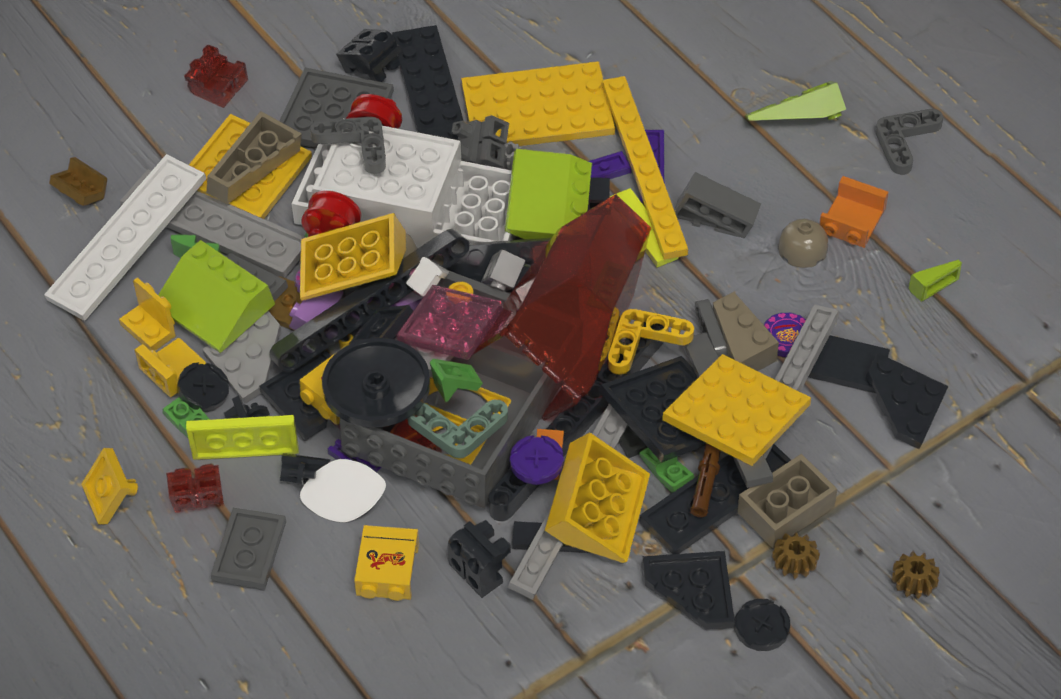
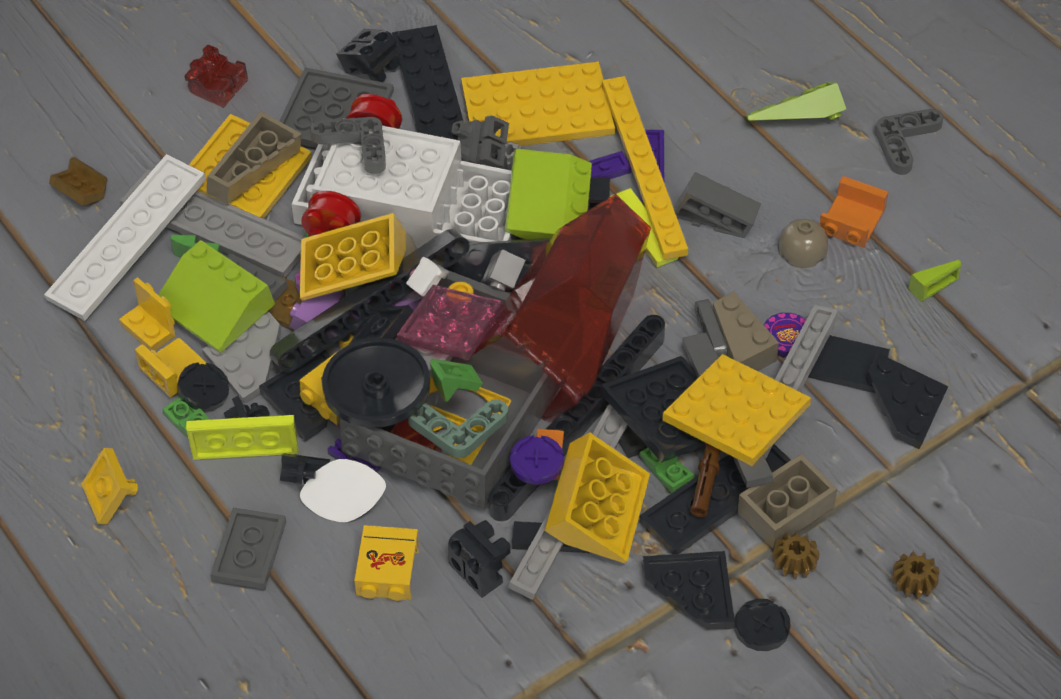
(197, 491): clear red hips -> none
(635, 331): yellow beam -> none

